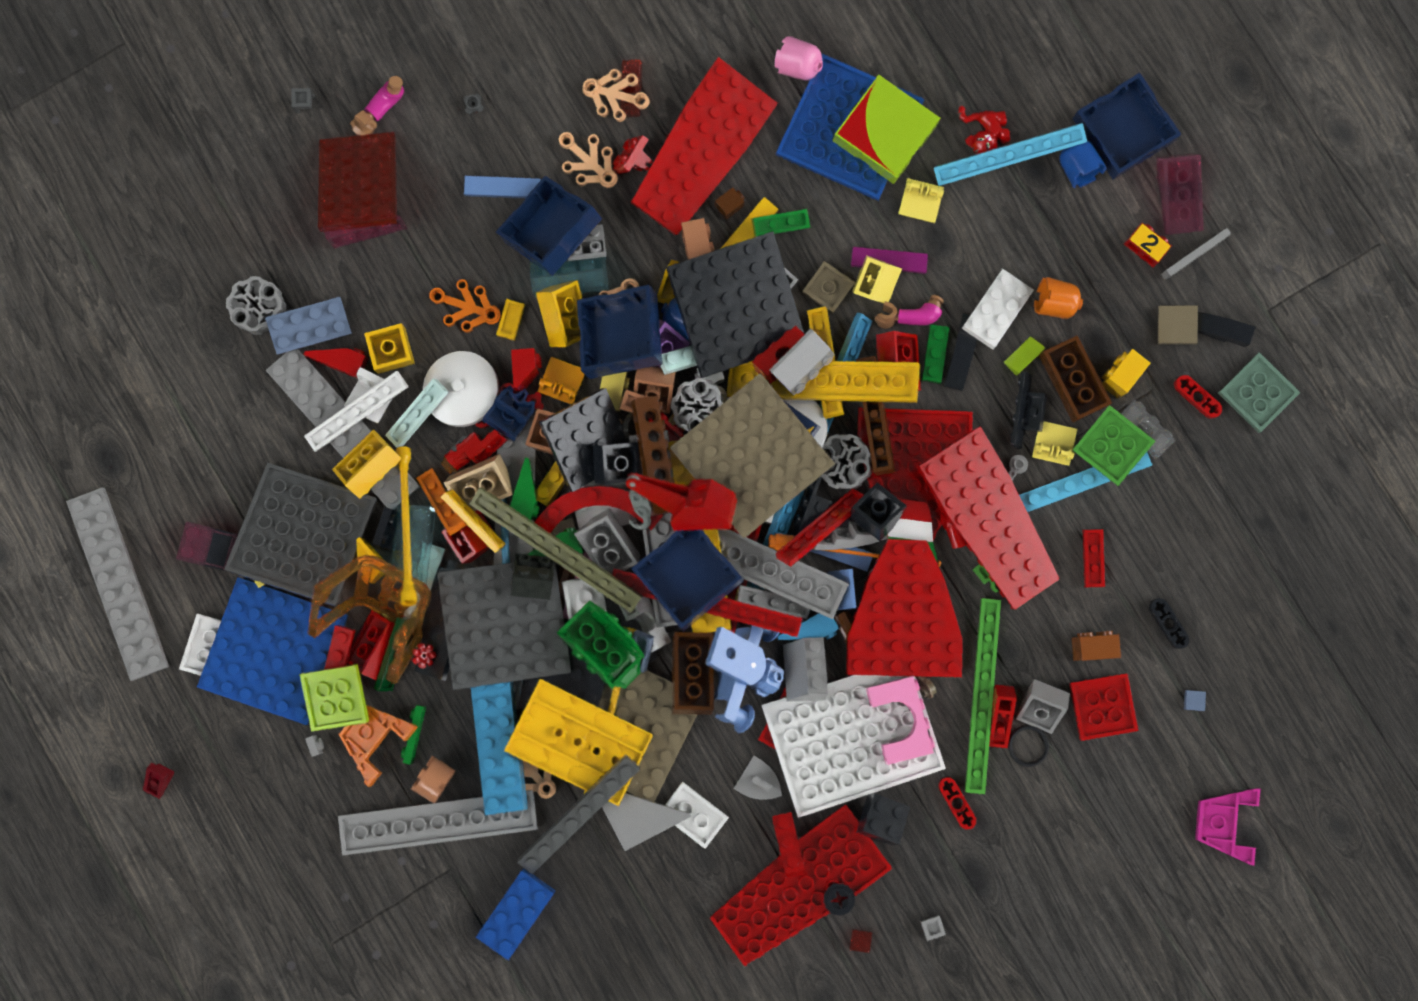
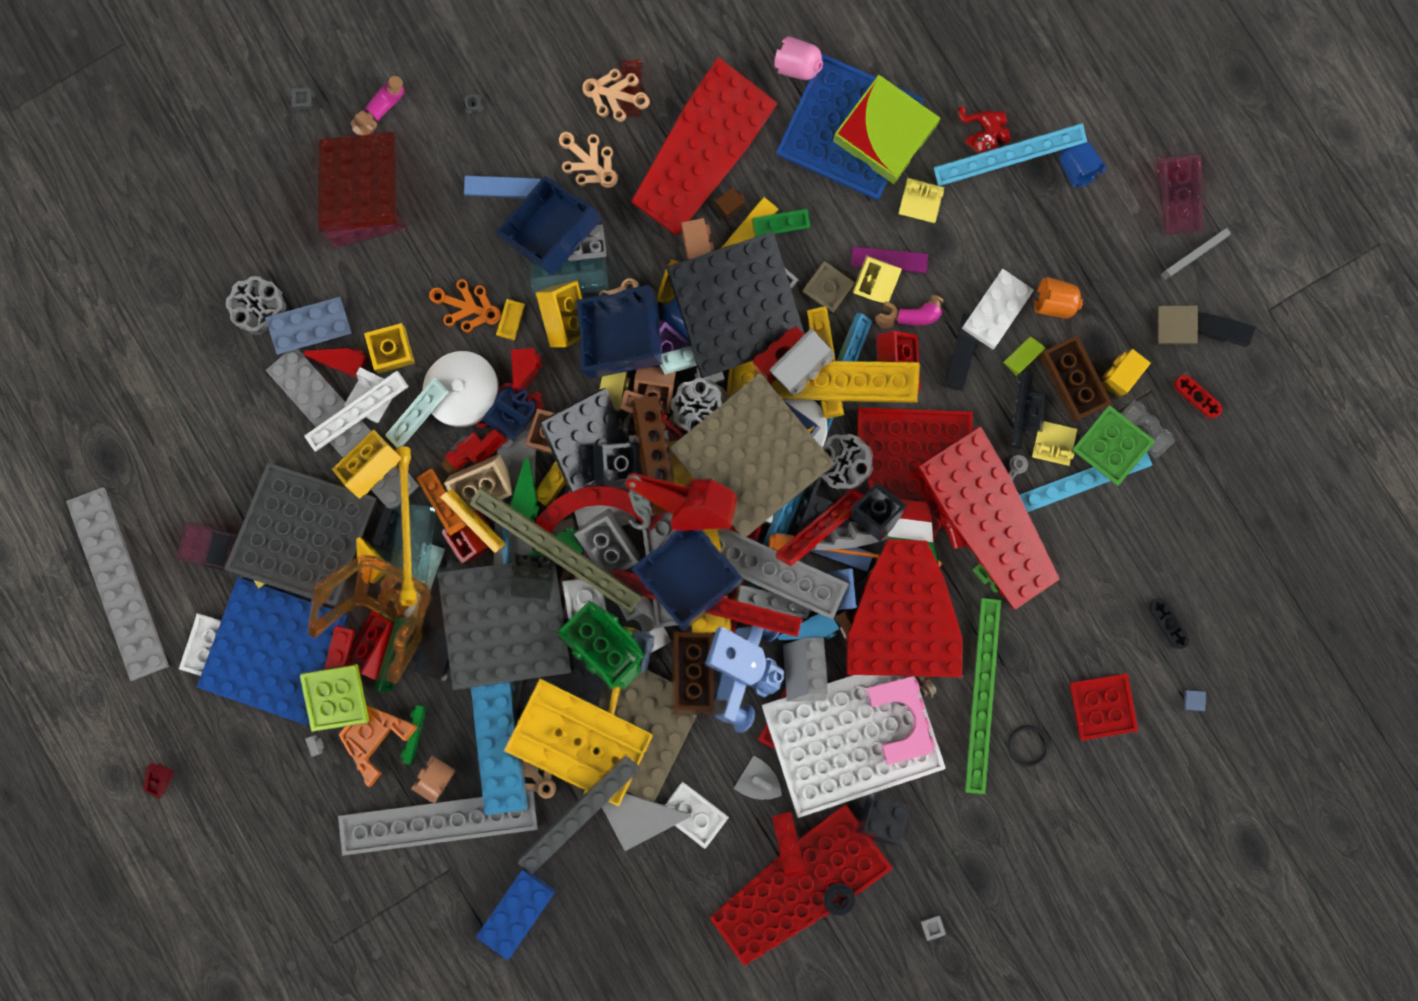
(423, 655): red plant -> none
(561, 381): light orange hinge -> none
(632, 156): red plate -> none
(860, 941): clear red plate -> none
(878, 433): reddish brown brick -> none
(935, 354): green plate -> none
(959, 818): red beam -> none
(1002, 715): red slope -> none
(1043, 706): light grey slope -> none
(1093, 558): red plate -> none
(1097, 647): dark orange brick -> none
(1127, 126): dark blue tile -> none
(1148, 244): brick -> none
(1218, 823): dark pink wing -> none
(1259, 392): sand green plate -> none

